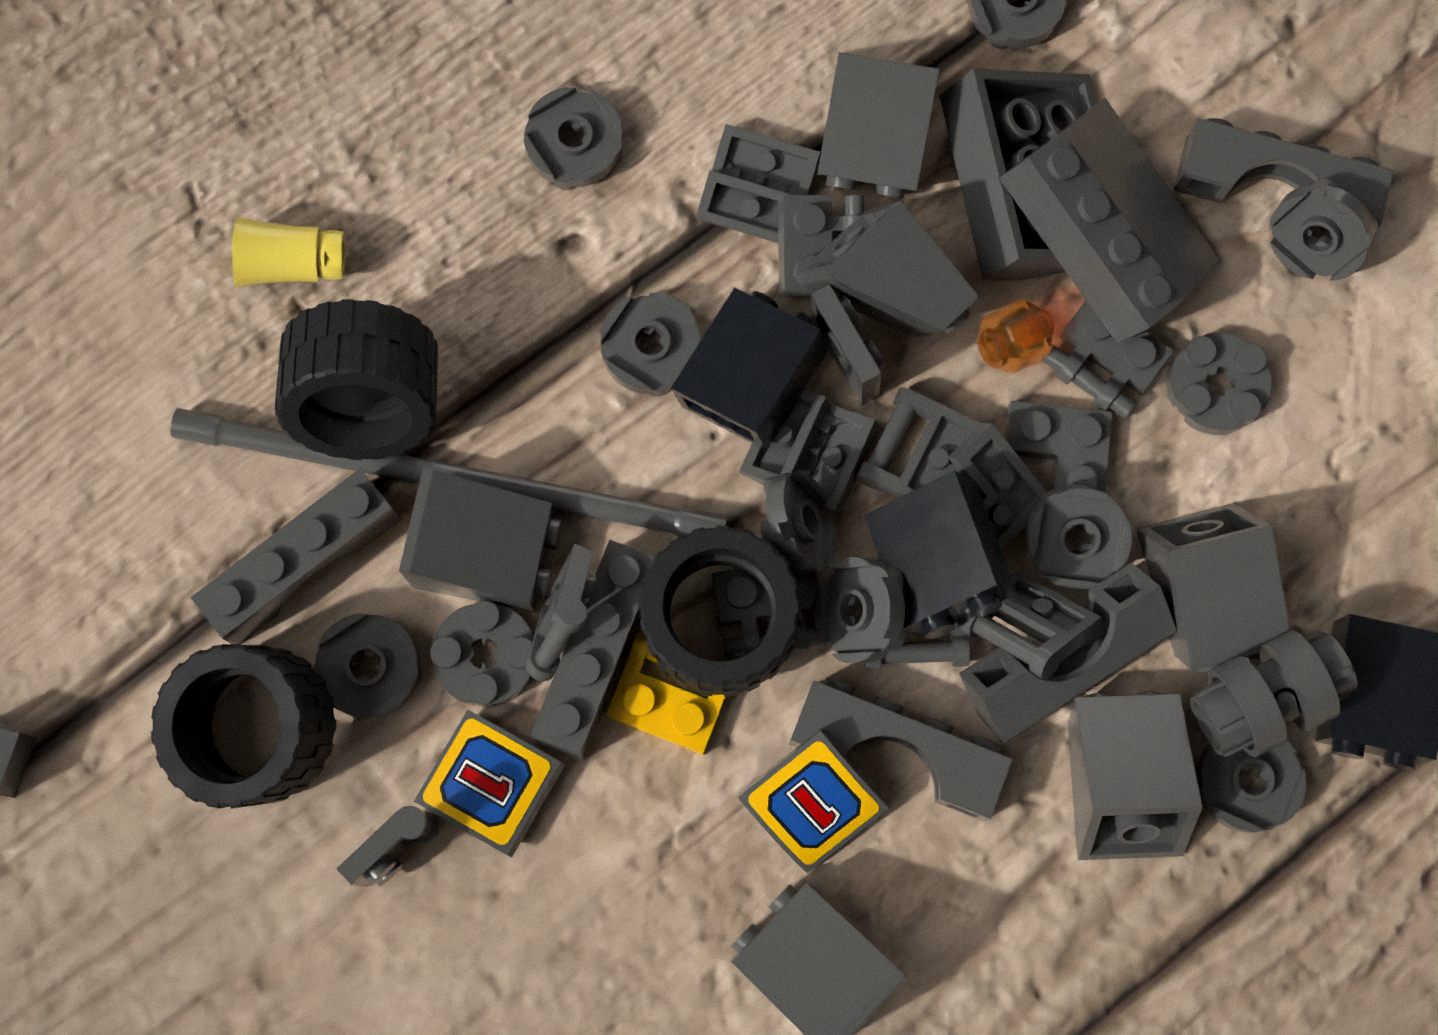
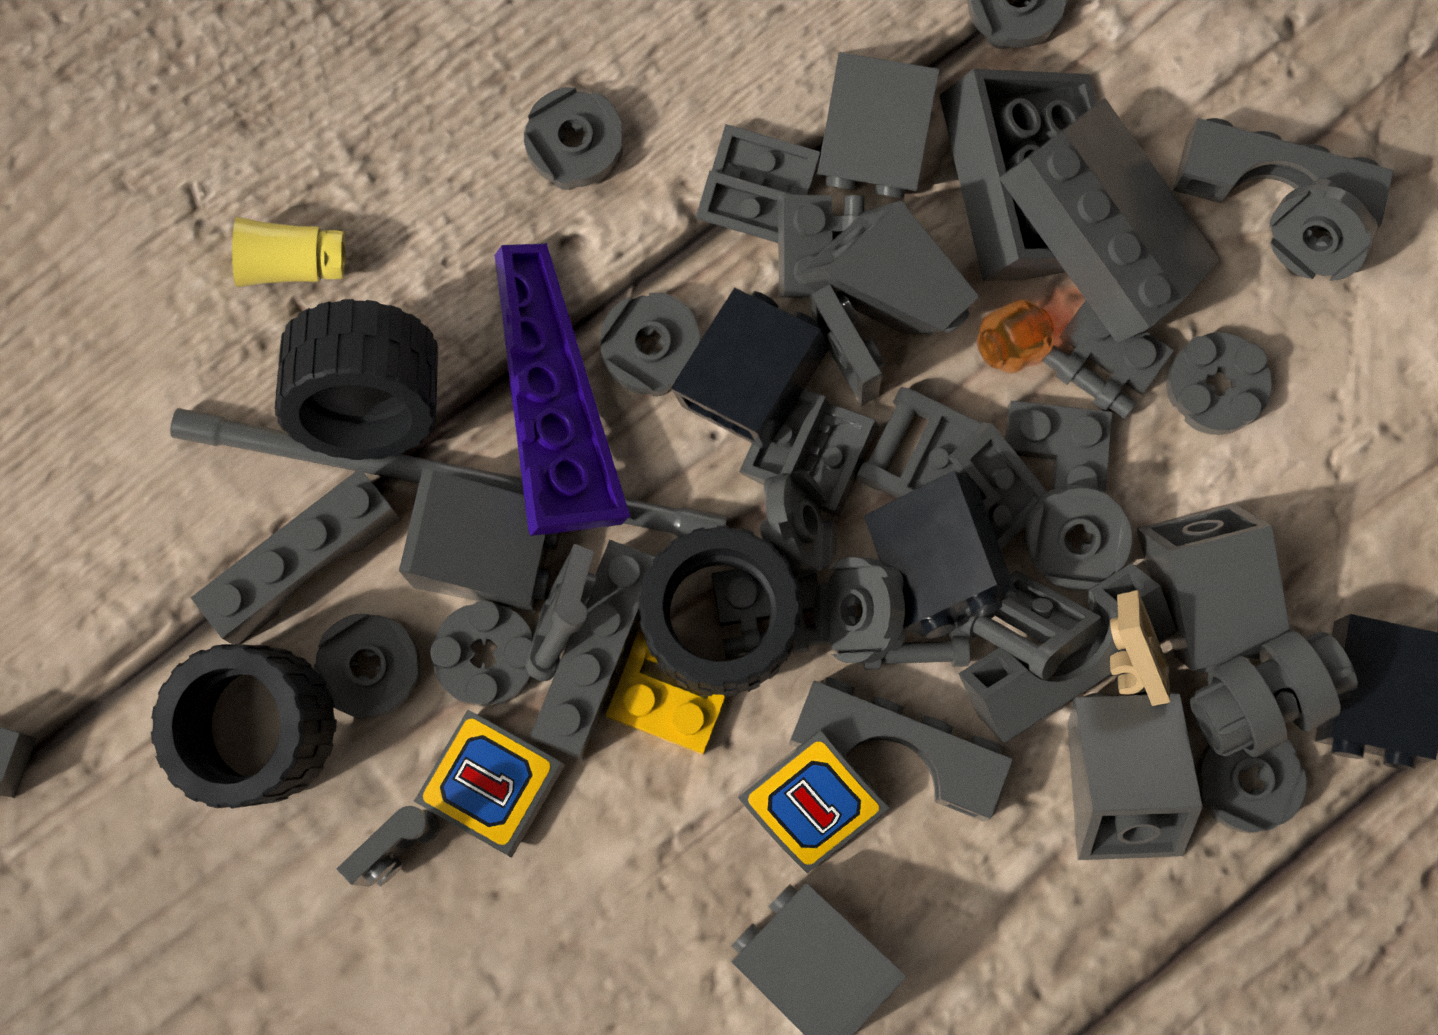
(558, 428): none -> dark purple wing
(1143, 655): none -> tan plate

